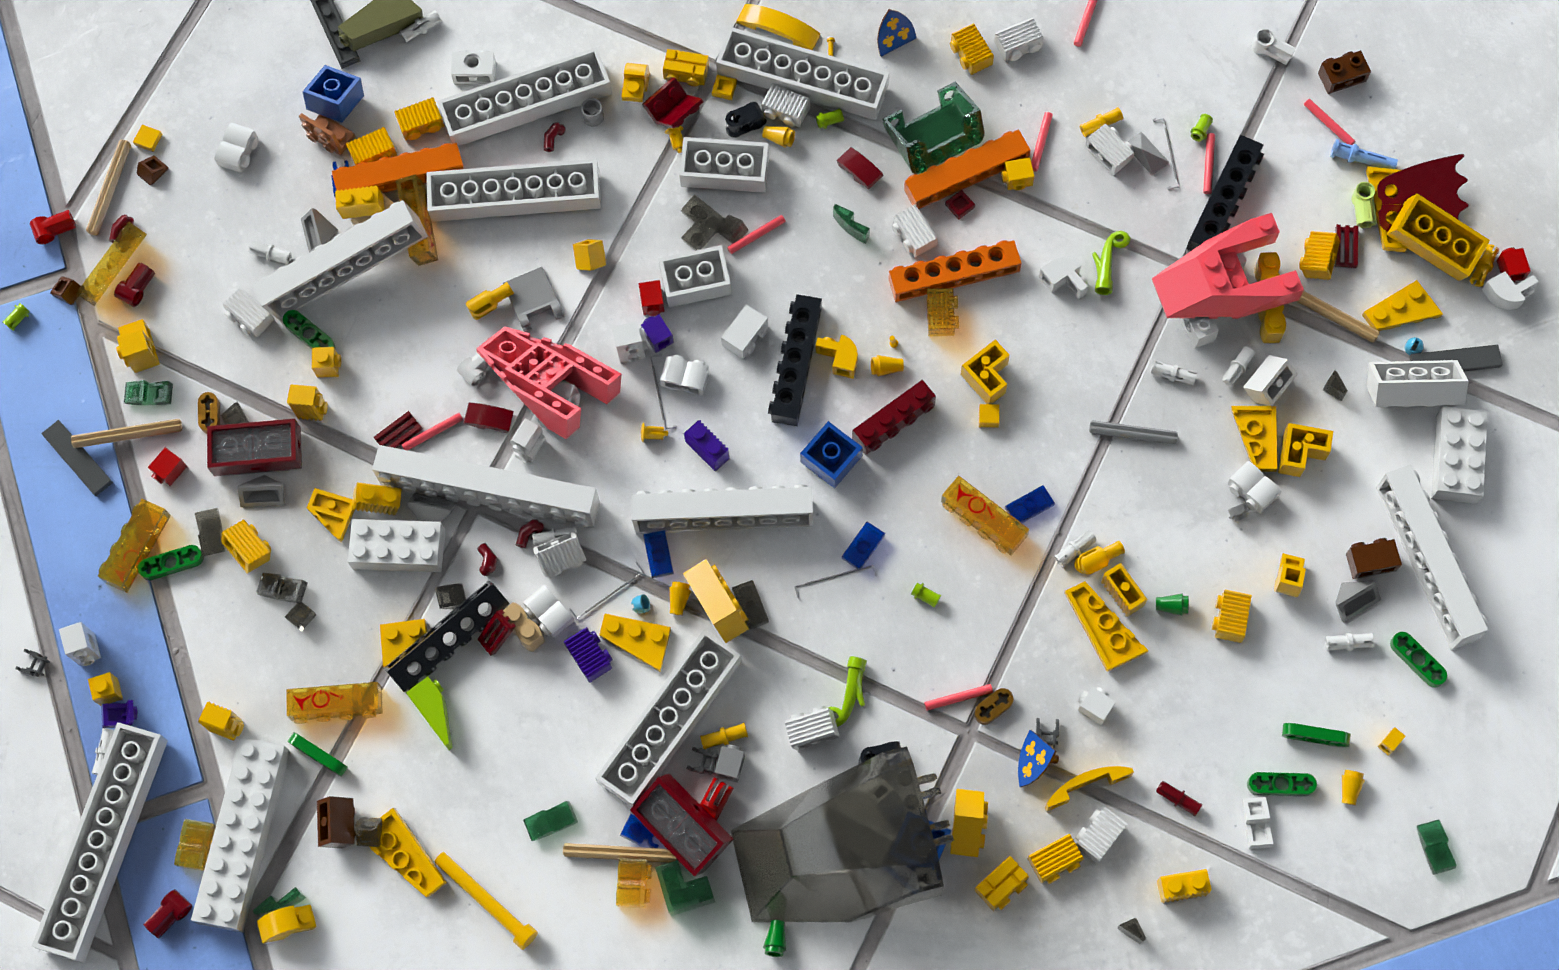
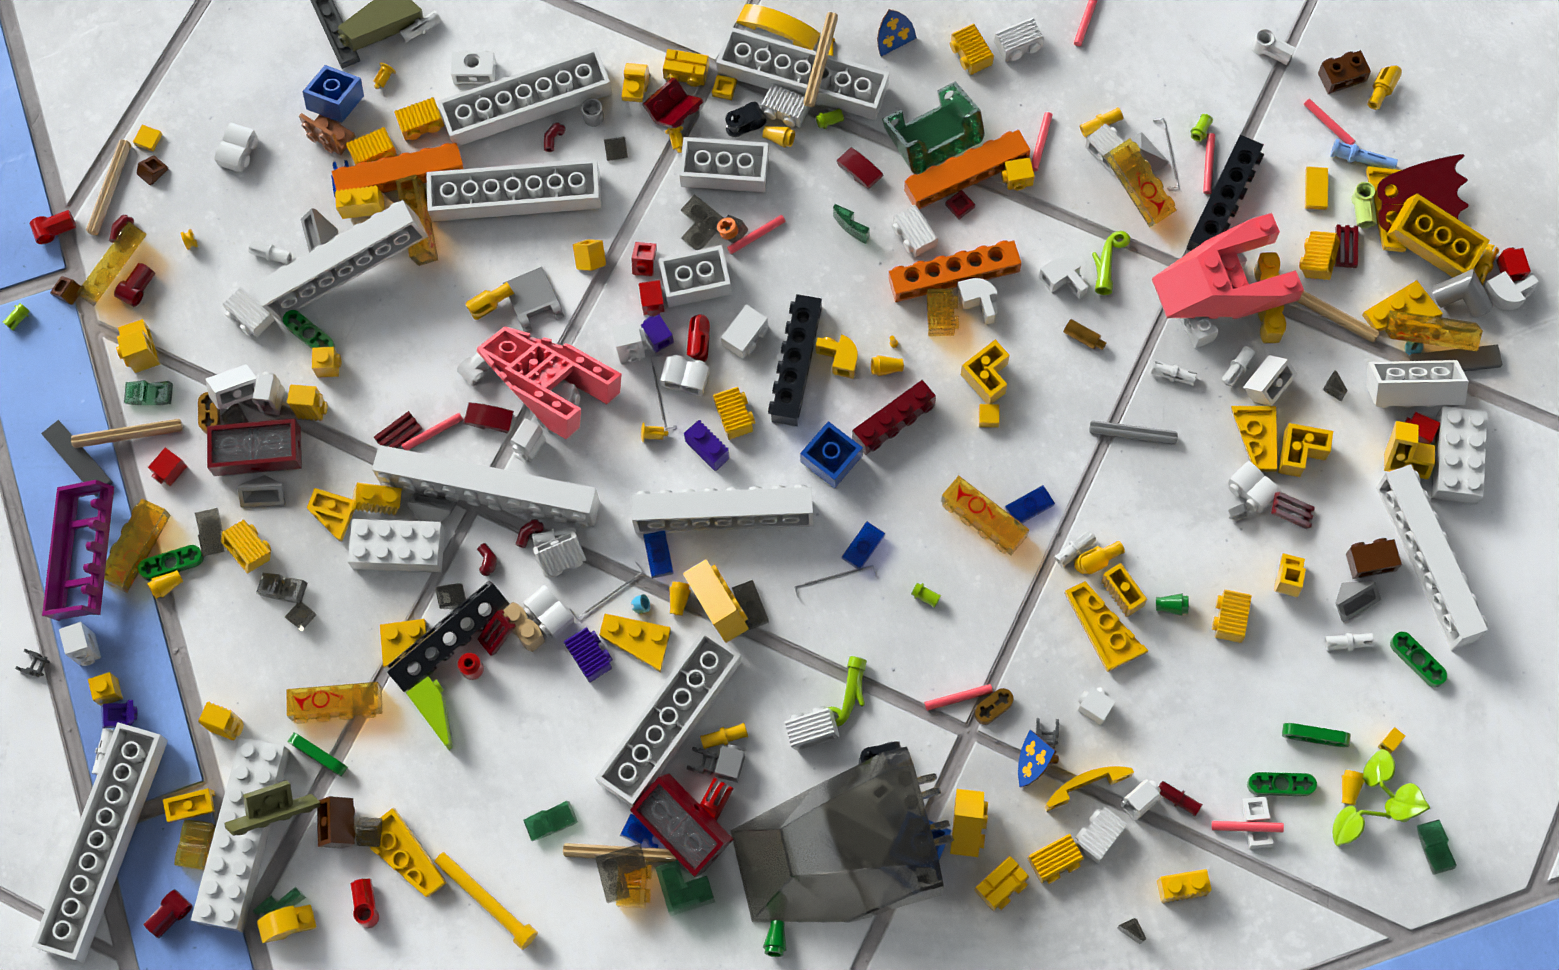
(62, 545): none -> magenta window
(164, 584): none -> yellow cone
(188, 239): none -> yellow bush
(189, 805): none -> yellow panel
(231, 387): none -> white brick
(268, 393): none -> white brick
(269, 806): none -> olive bracket
(364, 901): none -> red piece
(383, 75): none -> yellow piece
(474, 671): none -> red brick
(613, 868): none -> clear smoke plate
(615, 148): none -> clear smoke slope
(643, 258): none -> red bracket
(698, 337): none -> red arm
(727, 222): none -> orange bush
(733, 412): none -> yellow brick
(820, 59): none -> tan axle
(978, 293): none -> white brick
(1084, 335): none -> pearl gold cylinder
(1140, 183): none -> clear yellow brick
(1141, 799): none -> white brick
(1247, 826): none -> coral piece
(1305, 523): none -> dark red tile
(1316, 188): none -> yellow tile
(1384, 85): none -> yellow arm
(1402, 806): none -> lime plant
(1406, 450): none -> yellow brick
(1427, 427): none -> red brick
(1433, 330): none -> clear yellow brick
(1465, 287): none -> light grey brick

